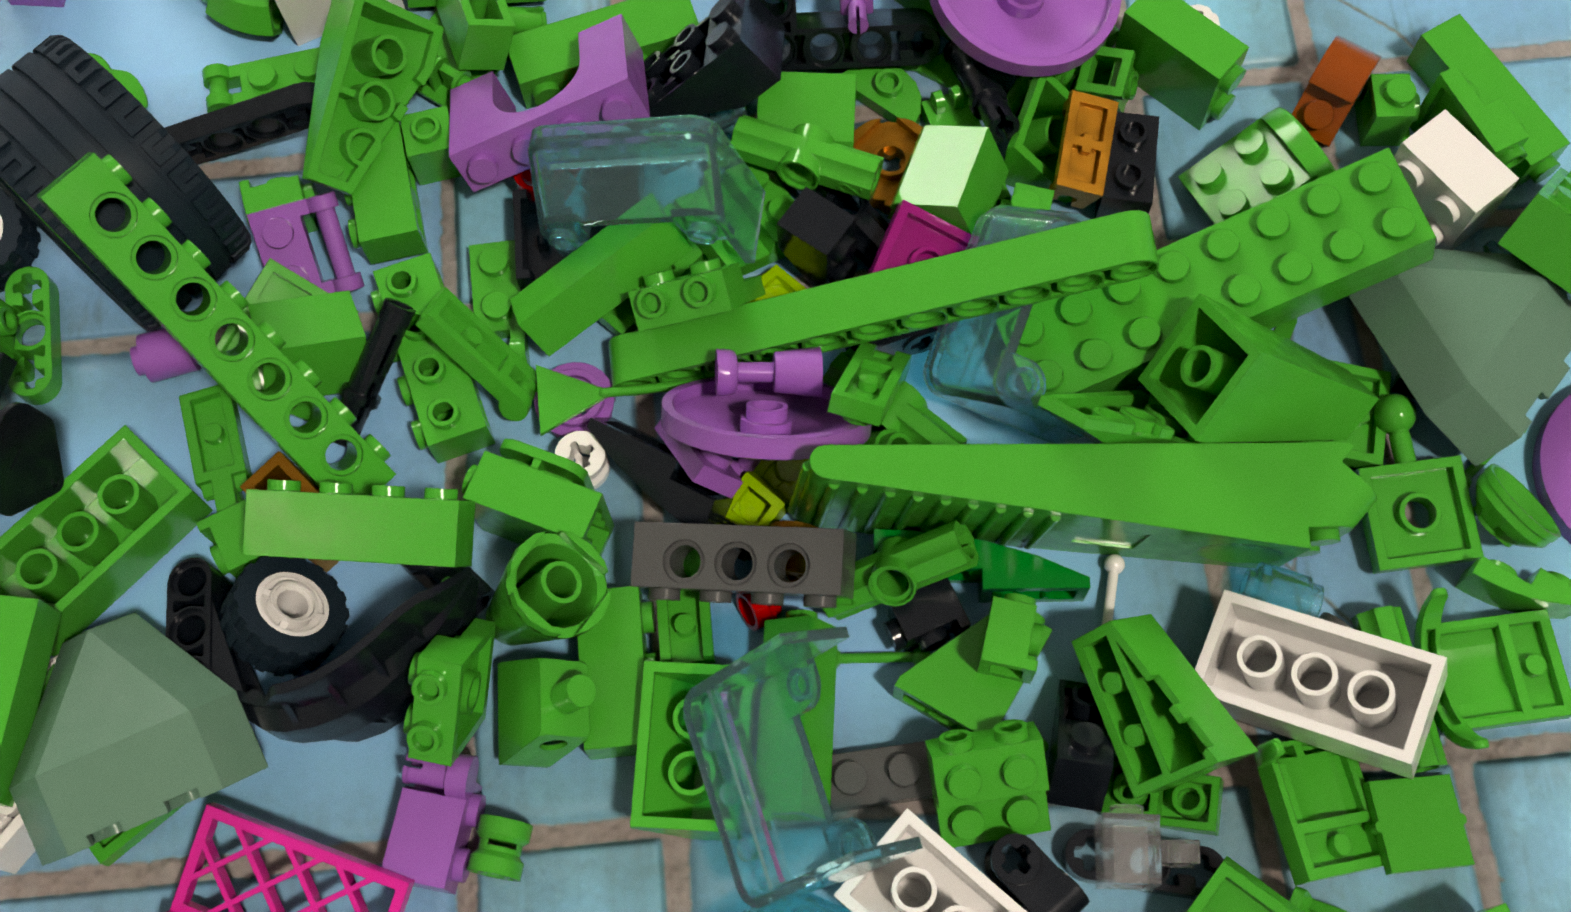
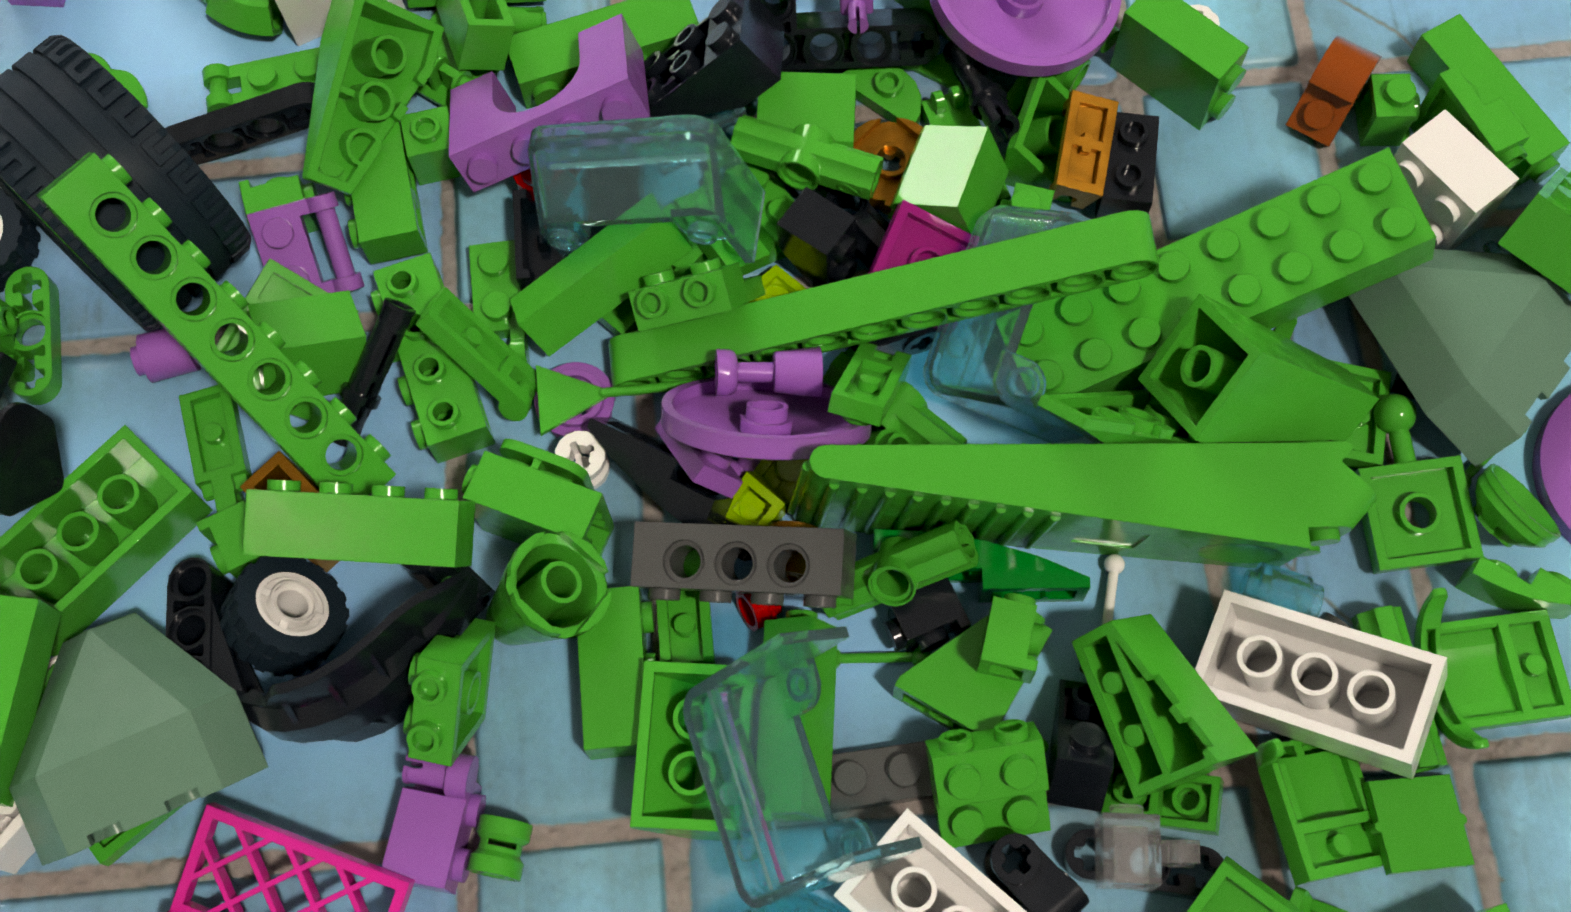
(542, 710): bright green torso -> none
(1110, 75): bright green brick -> none
(1256, 166): bright green piece -> none

